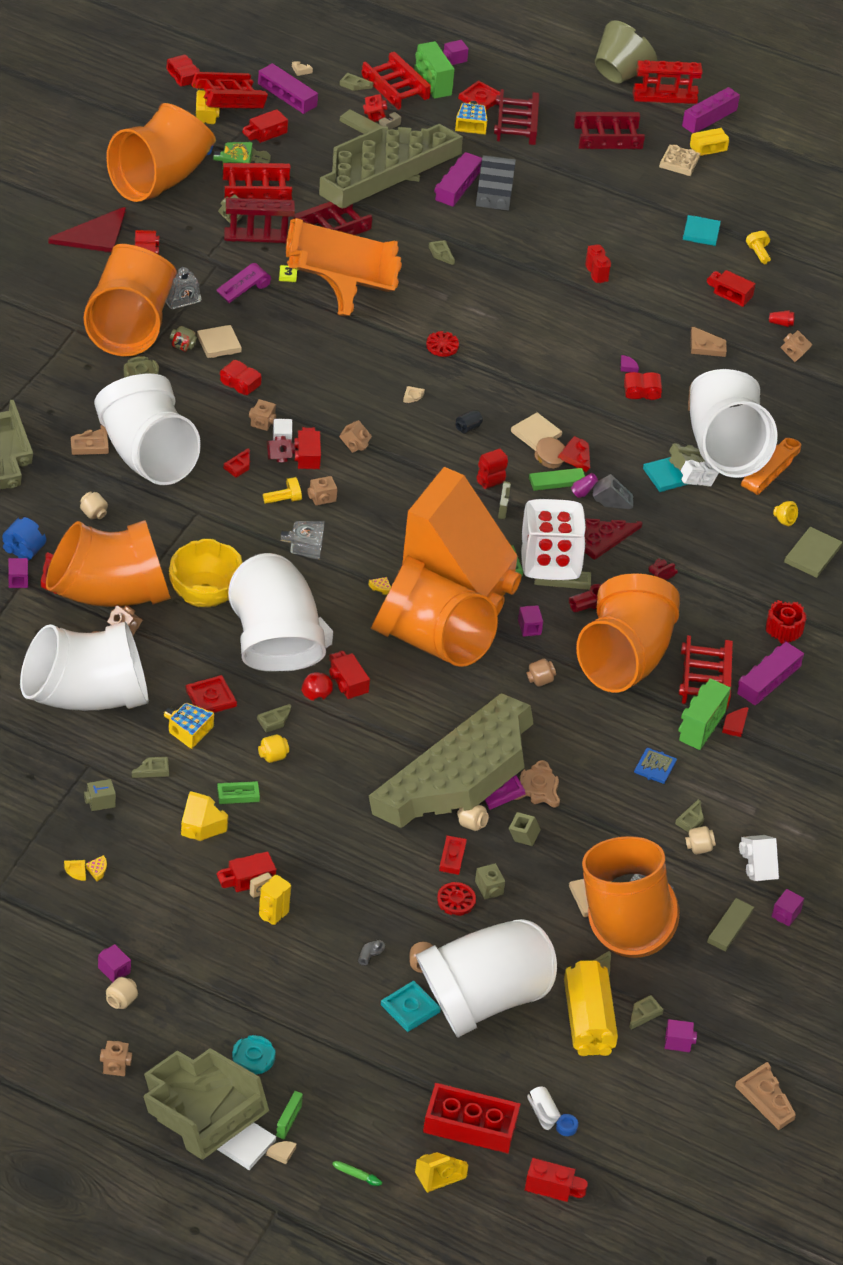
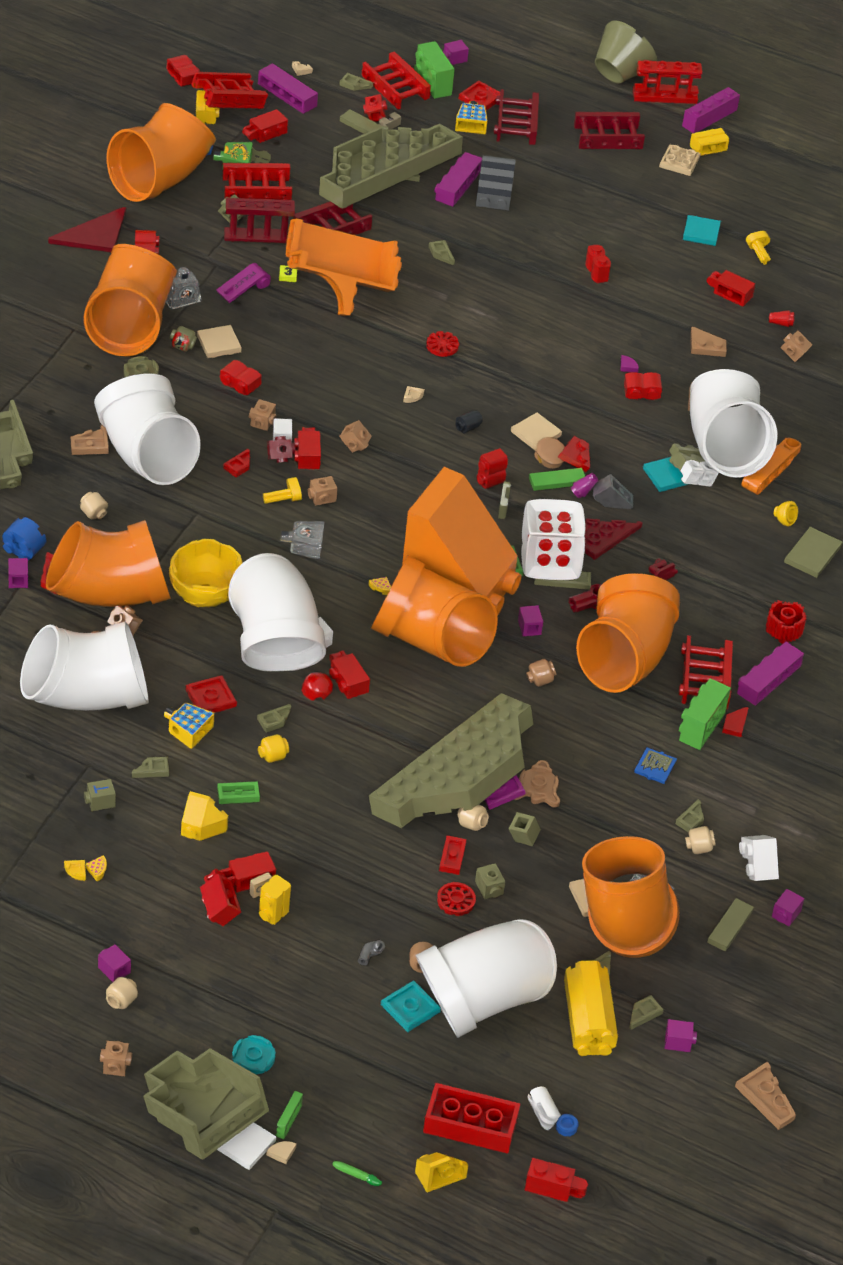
(219, 898): none -> red brick

